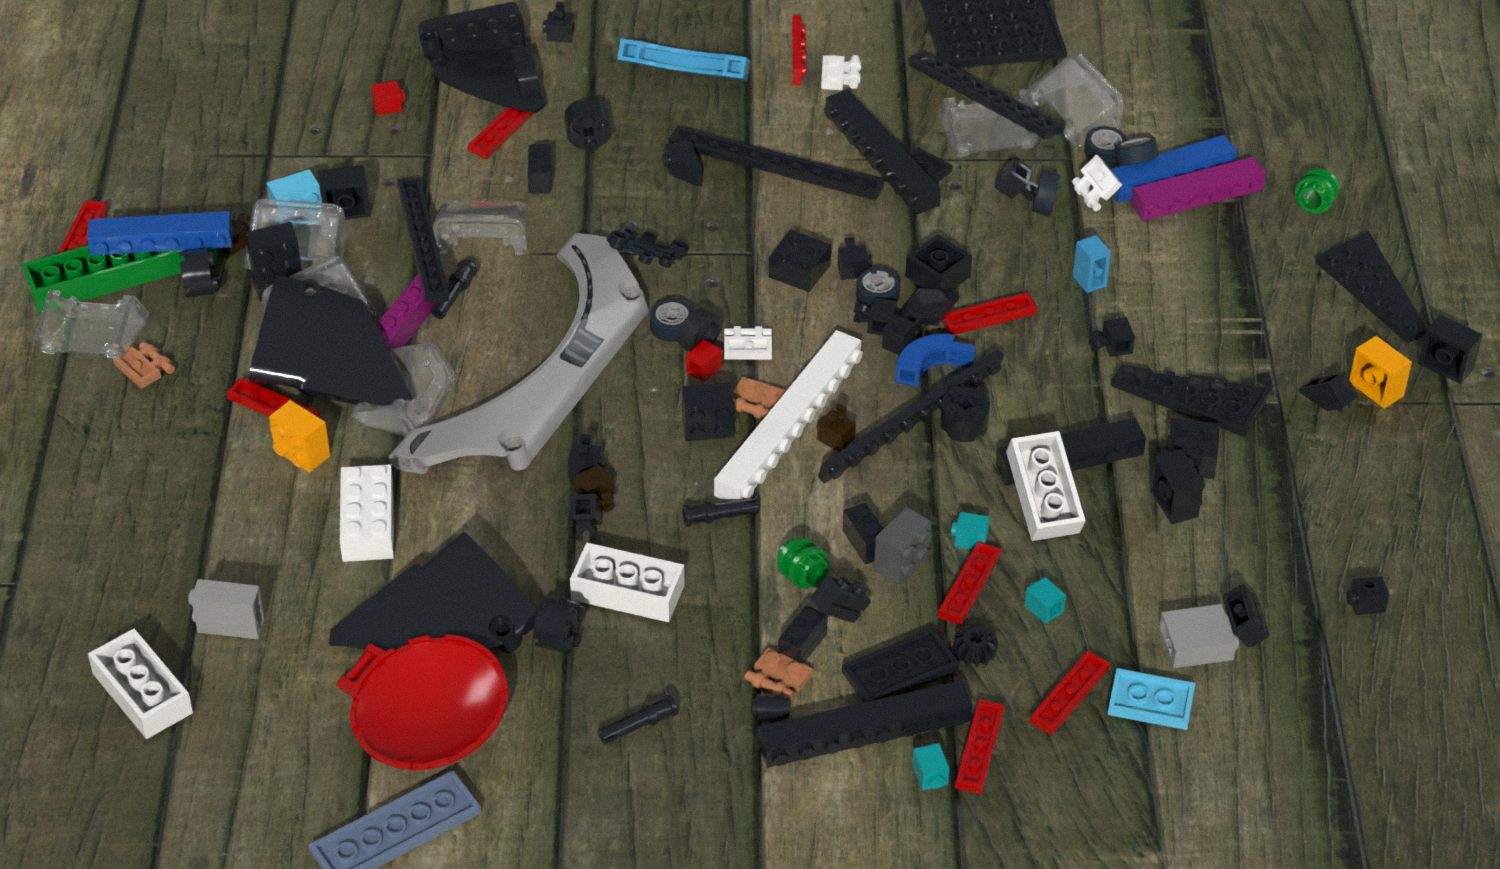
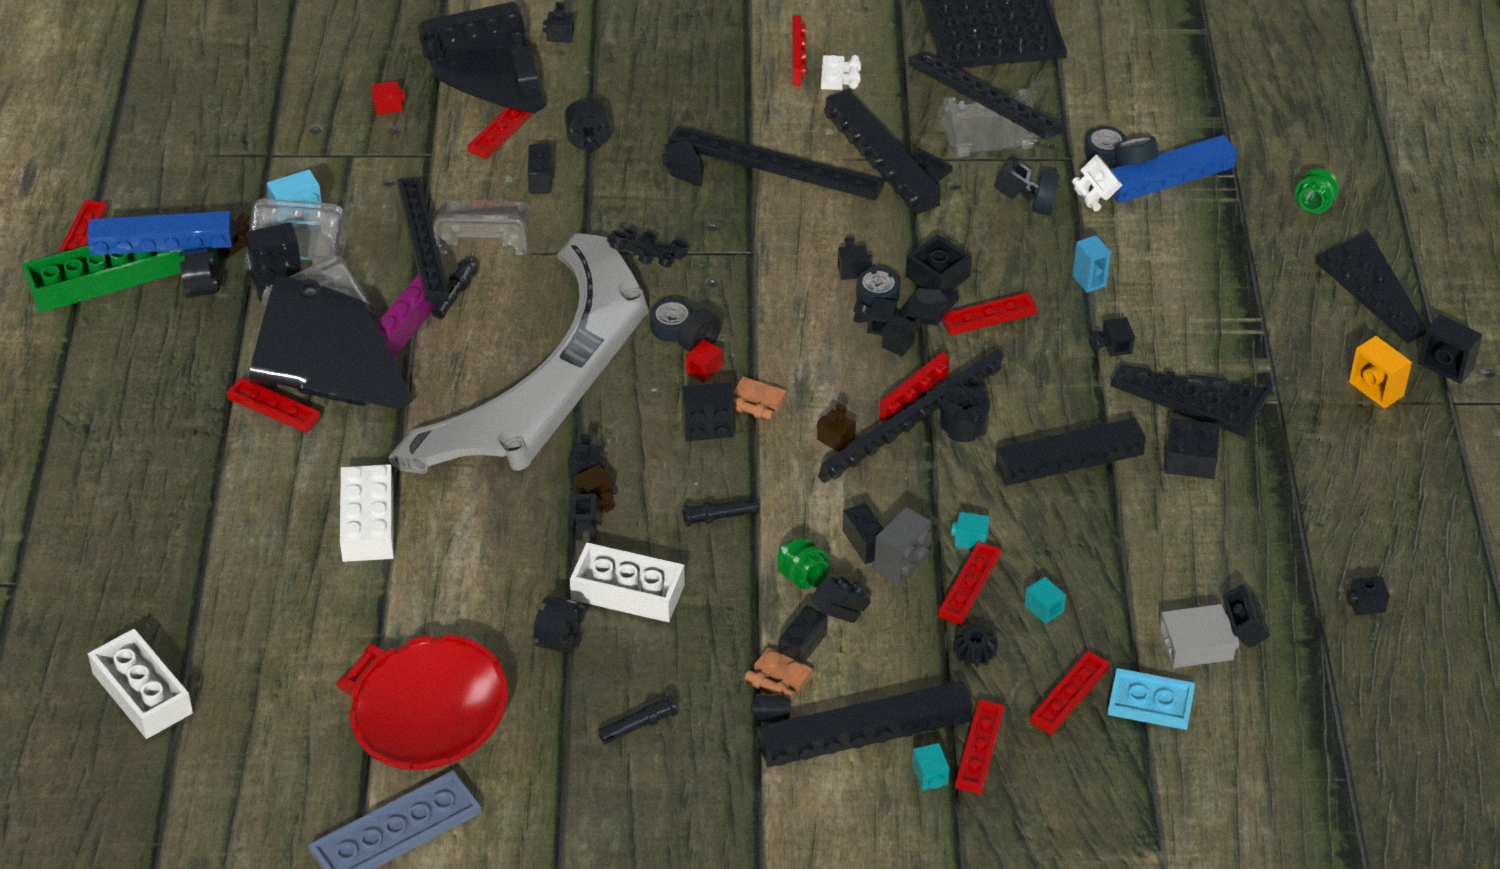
(89, 327): clear windscreen -> none
(140, 369): nougat plate -> none
(227, 609): light grey brick -> none
(299, 436): light orange brick -> none
(346, 189): black brick -> none
(428, 381): clear windscreen -> none
(450, 594): black panel -> none
(683, 60): dark azure arch -> none
(748, 343): white plate -> none
(788, 418): white brick -> none
(799, 260): black brick -> none
(900, 666): black plate -> none
(914, 387): none -> red plate
(929, 352): blue arch -> none
(1045, 486): white brick -> none
(1079, 97): clear windscreen -> none
(1177, 486): black brick -> none
(1198, 188): magenta brick -> none
(1330, 391): black slope -> none

